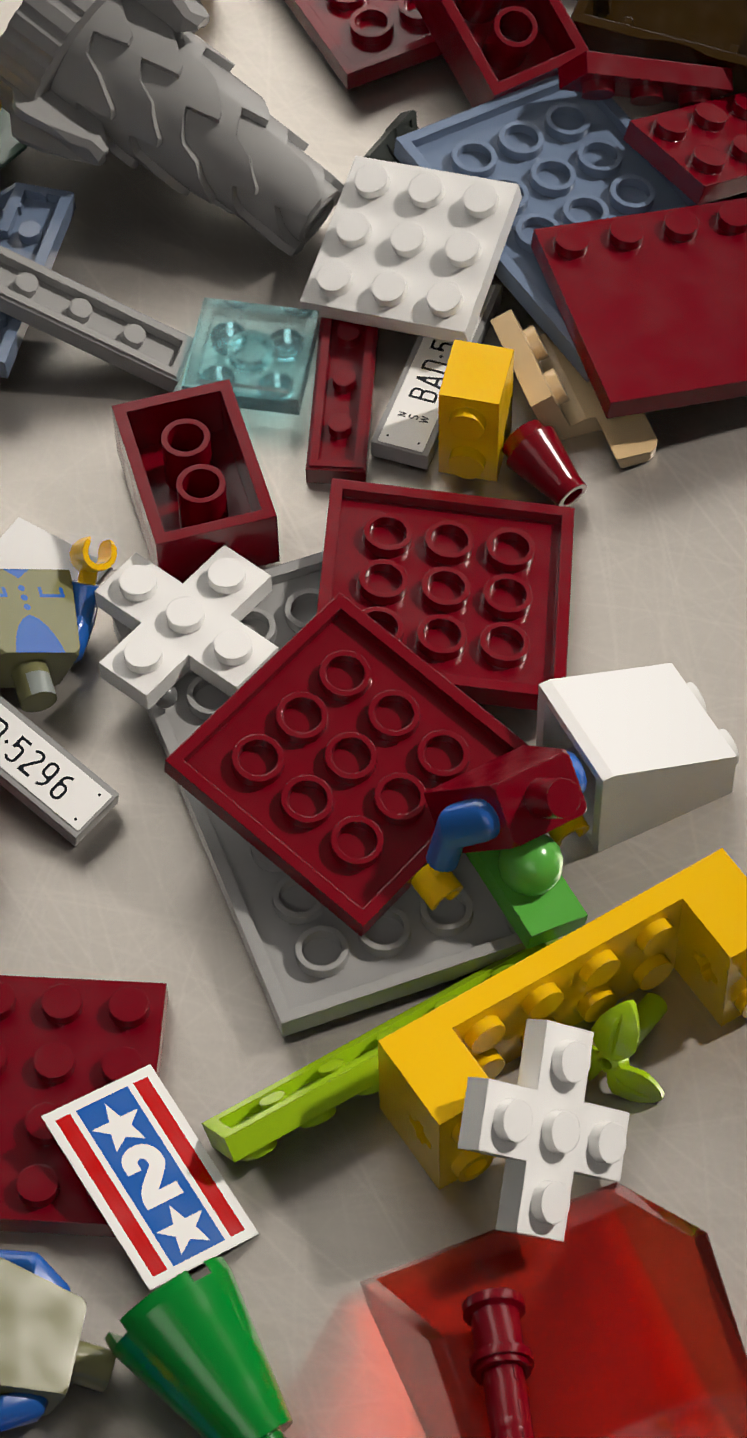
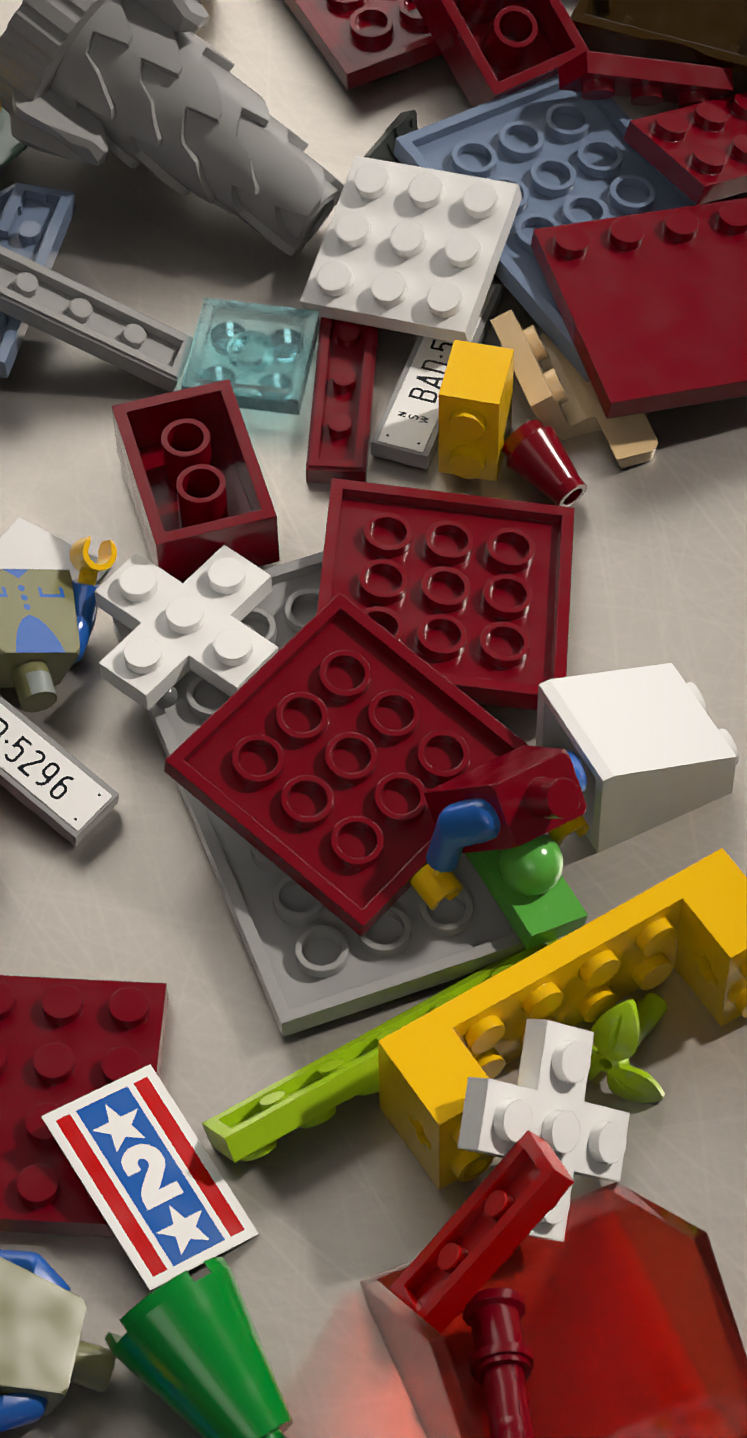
(483, 1232): none -> red plate

